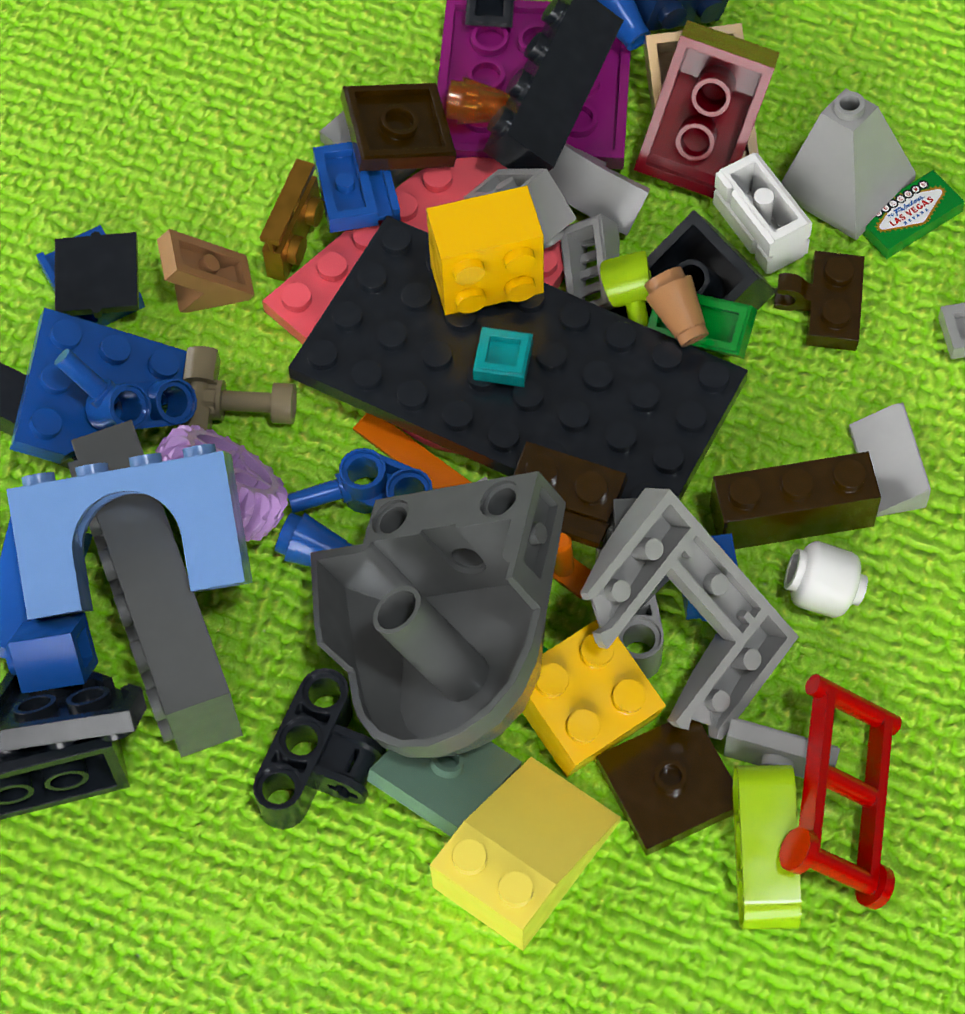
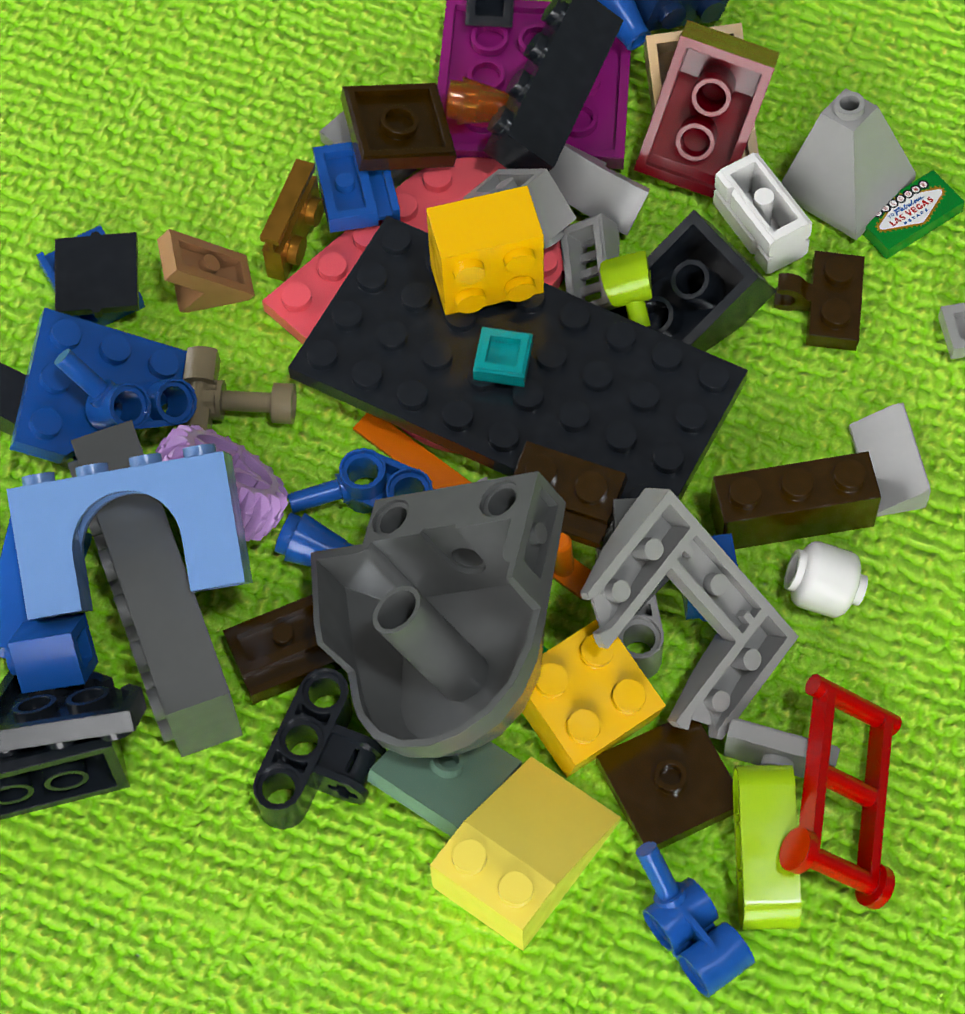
(277, 649): none -> dark brown plate
(677, 305): medium nougat cone -> none
(685, 926): none -> blue beam
(727, 324): green tile -> none

